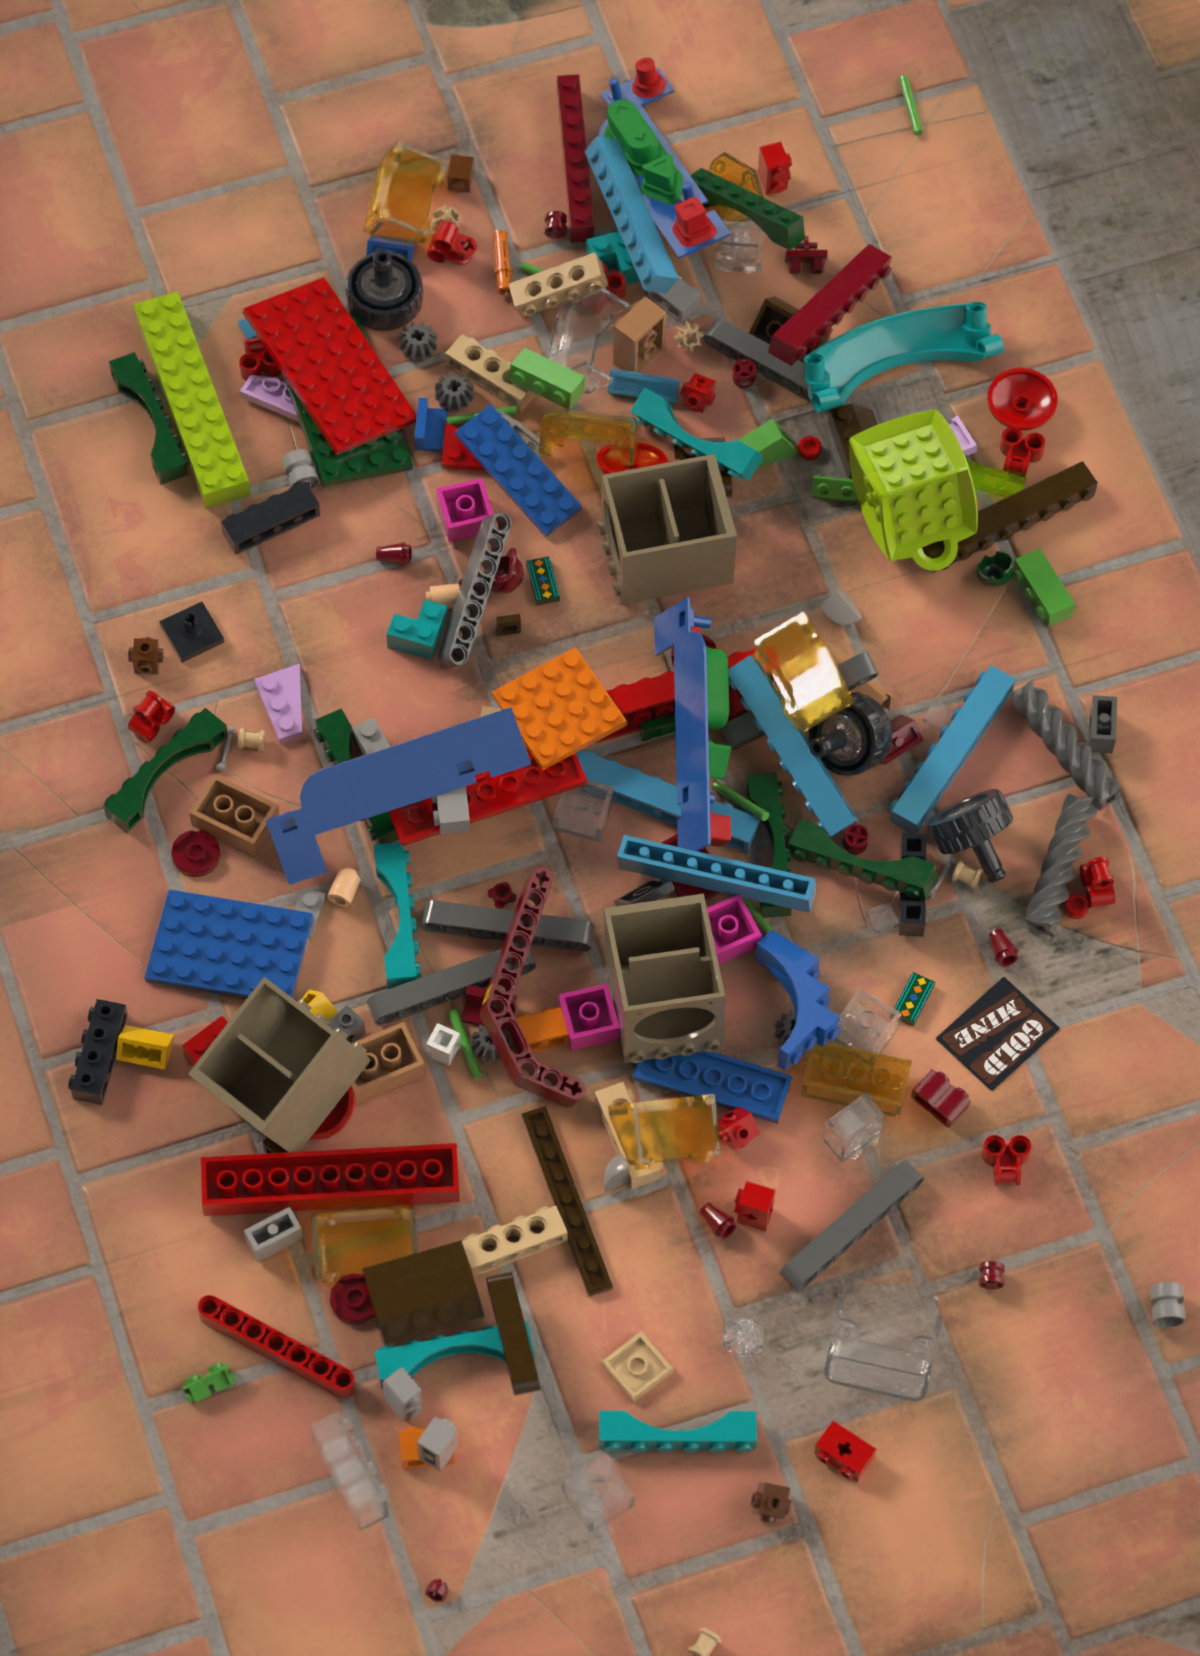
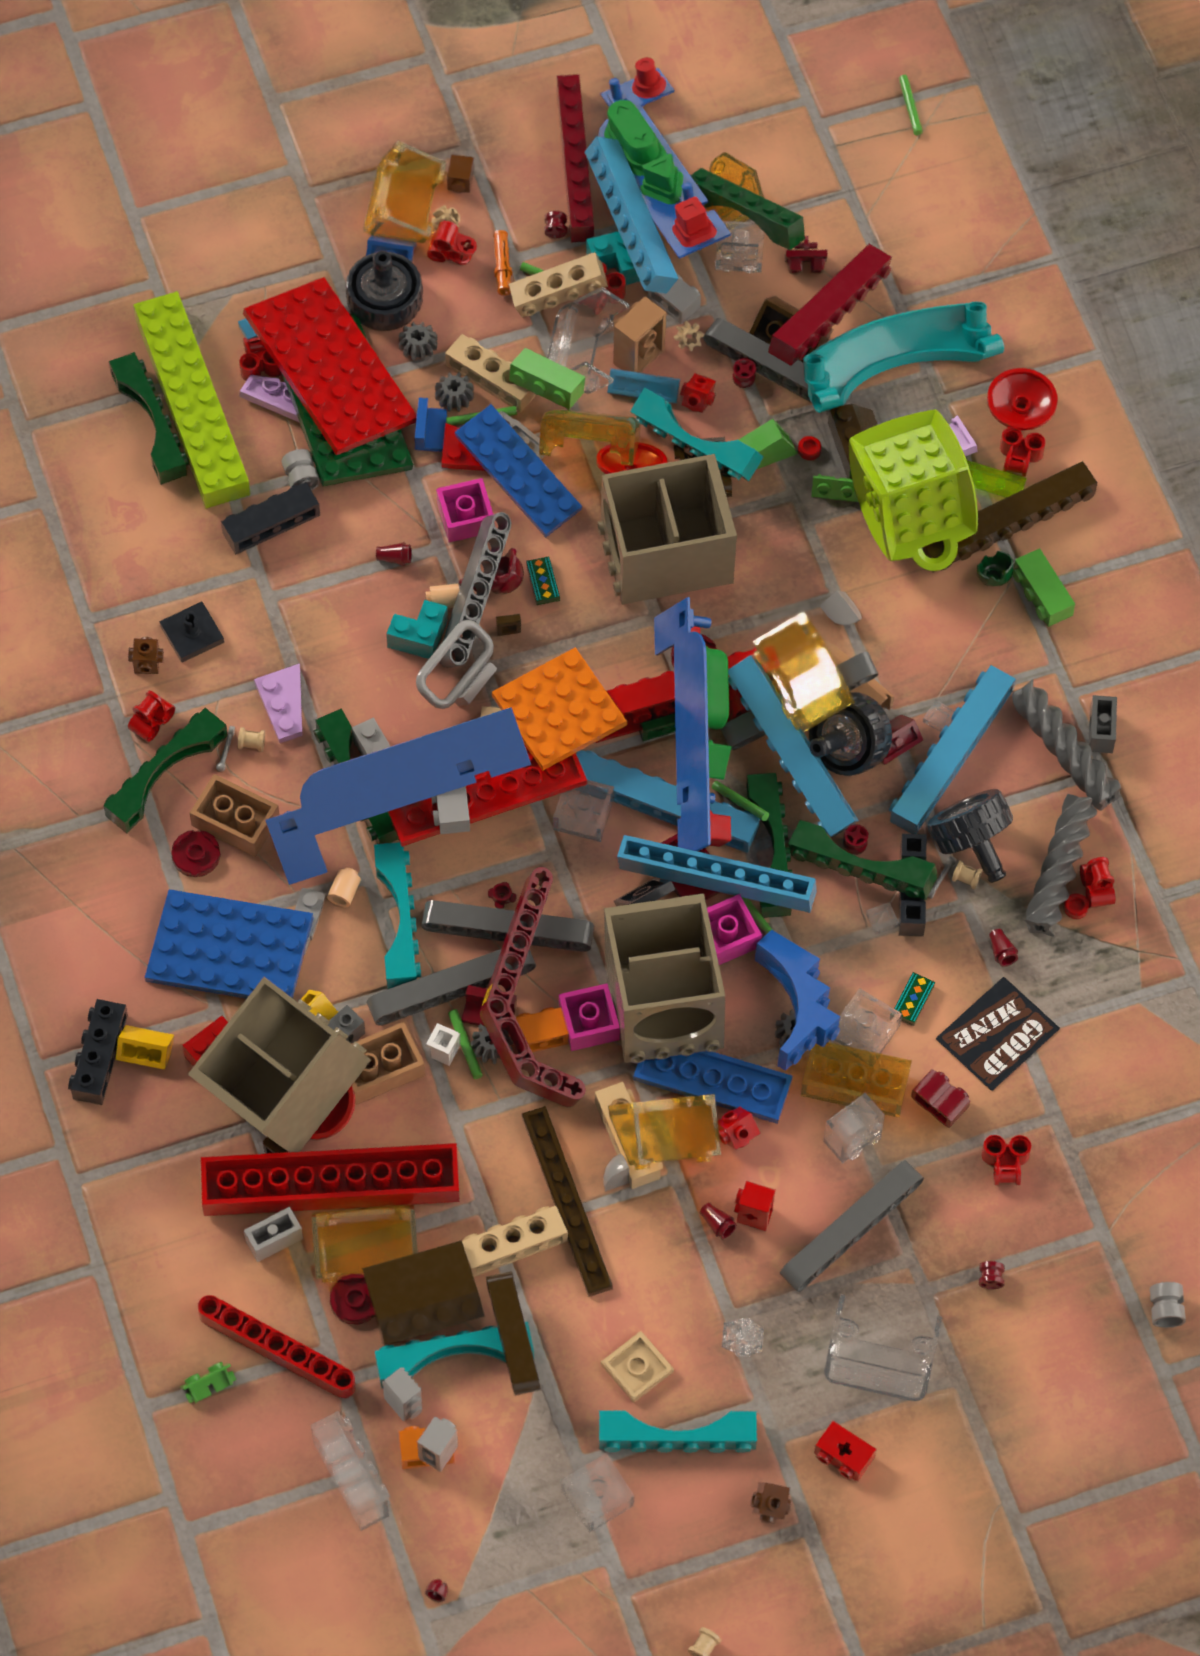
(473, 679): none -> light grey bar
(774, 168): red brick -> none

